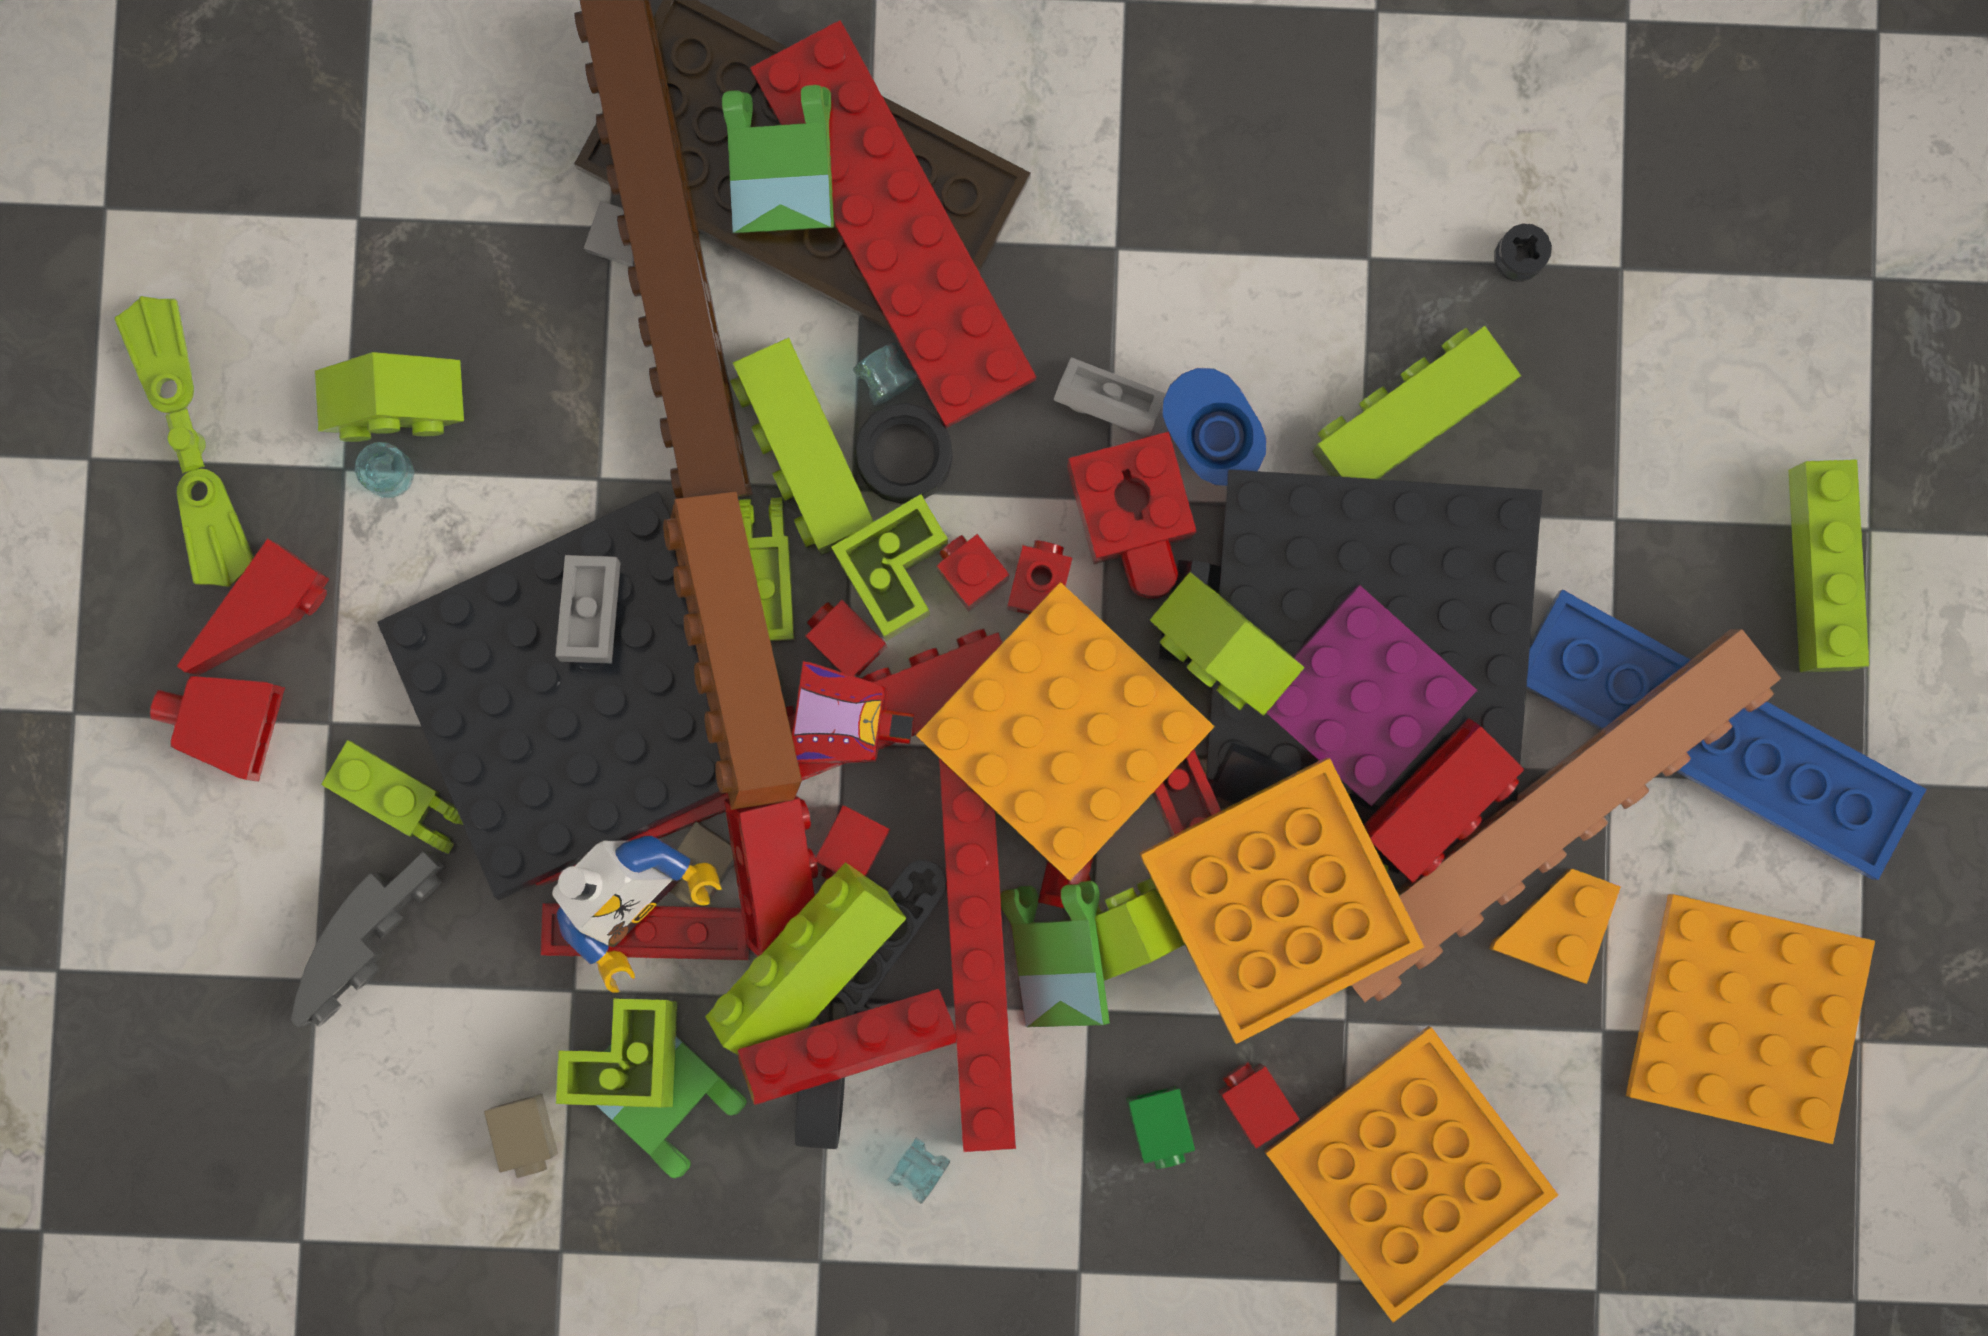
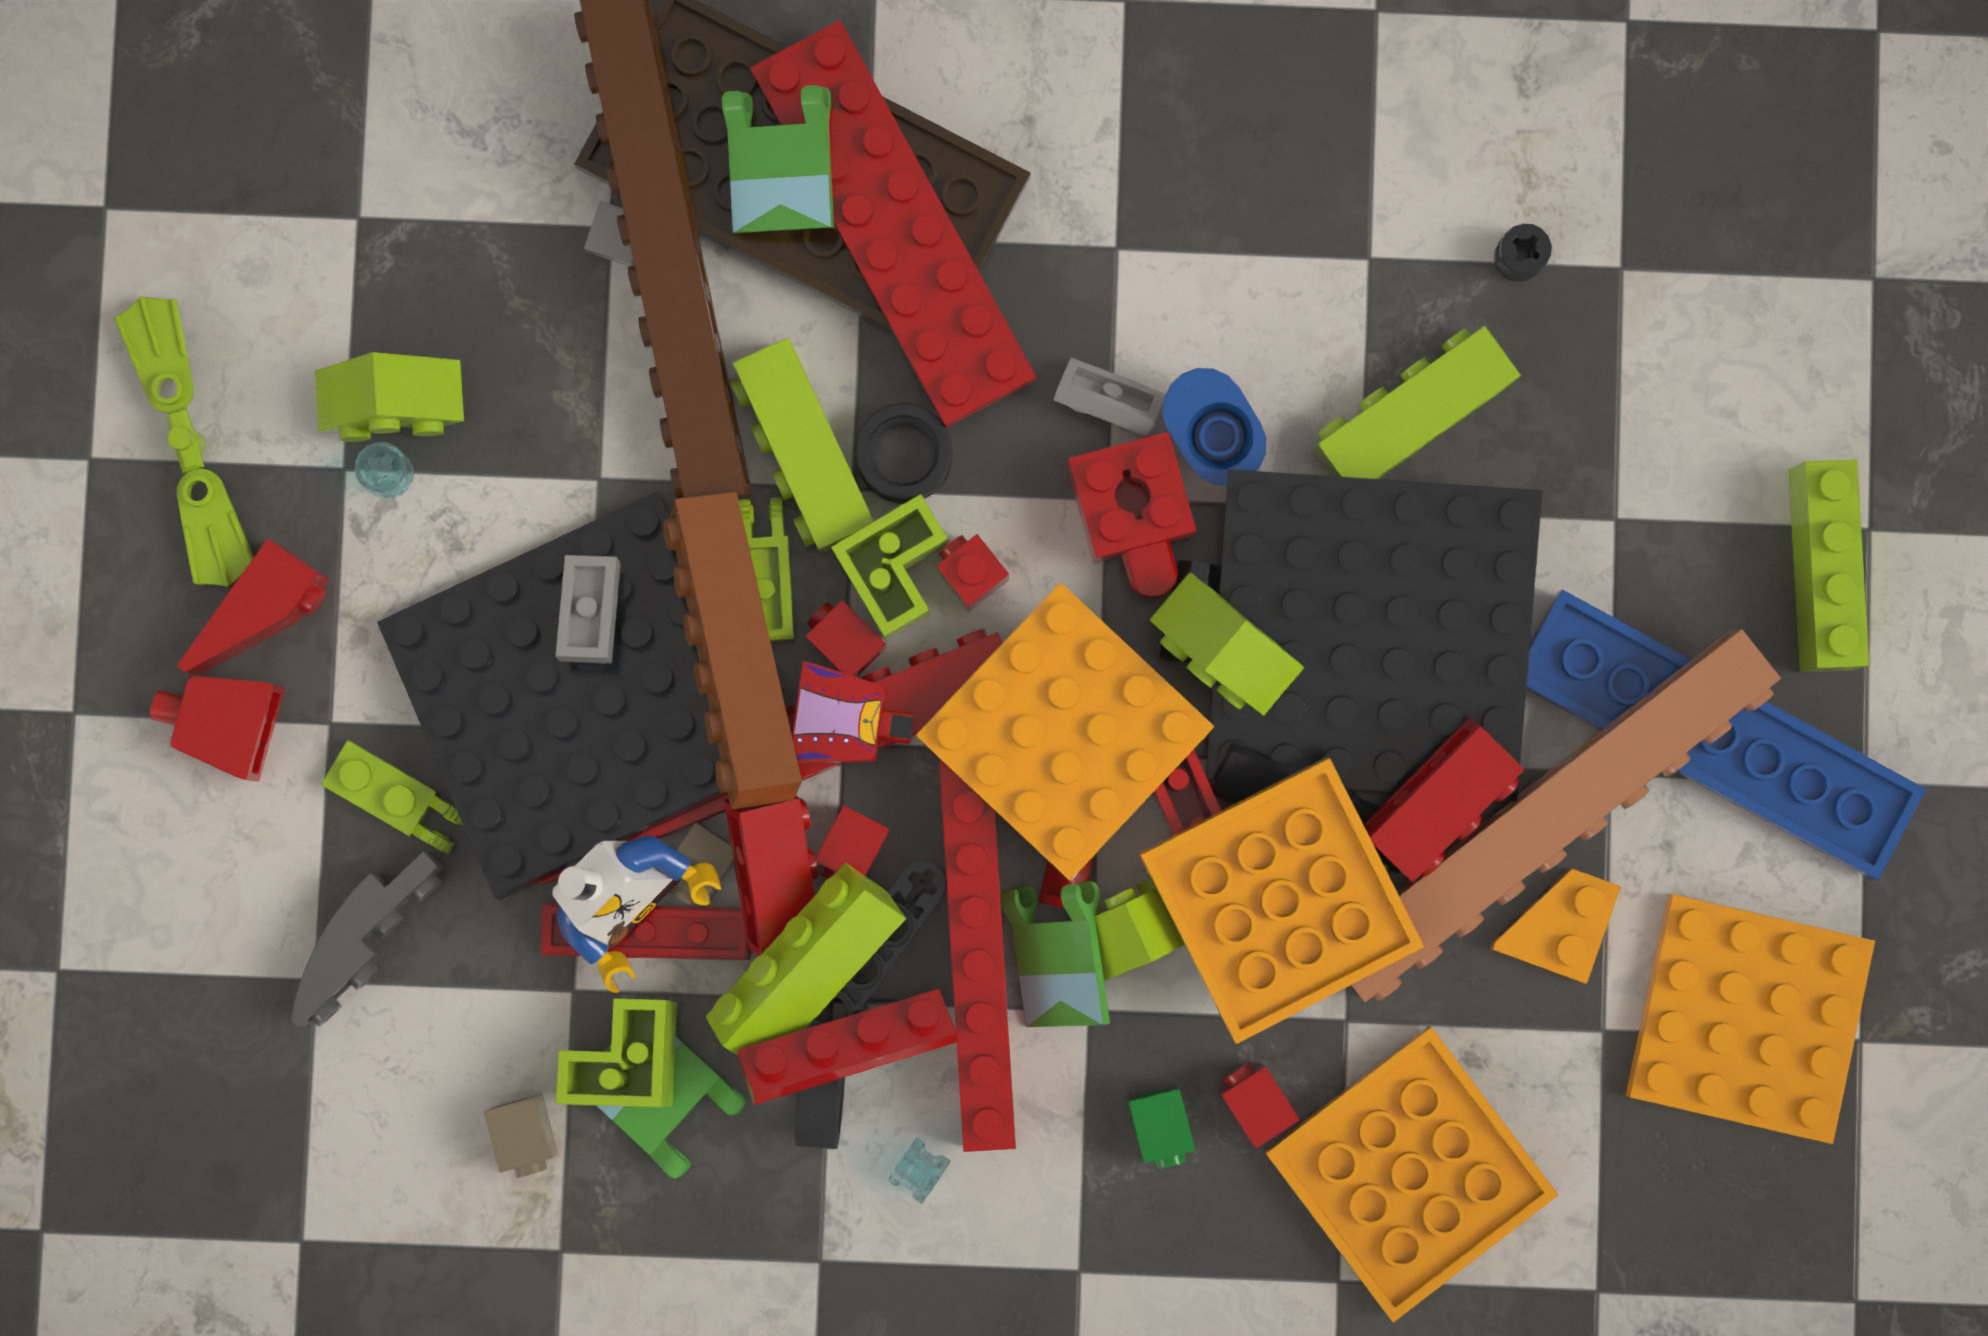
(884, 373): clear light blue wheel -> none
(1037, 575): red brick -> none
(1368, 695): magenta plate -> none

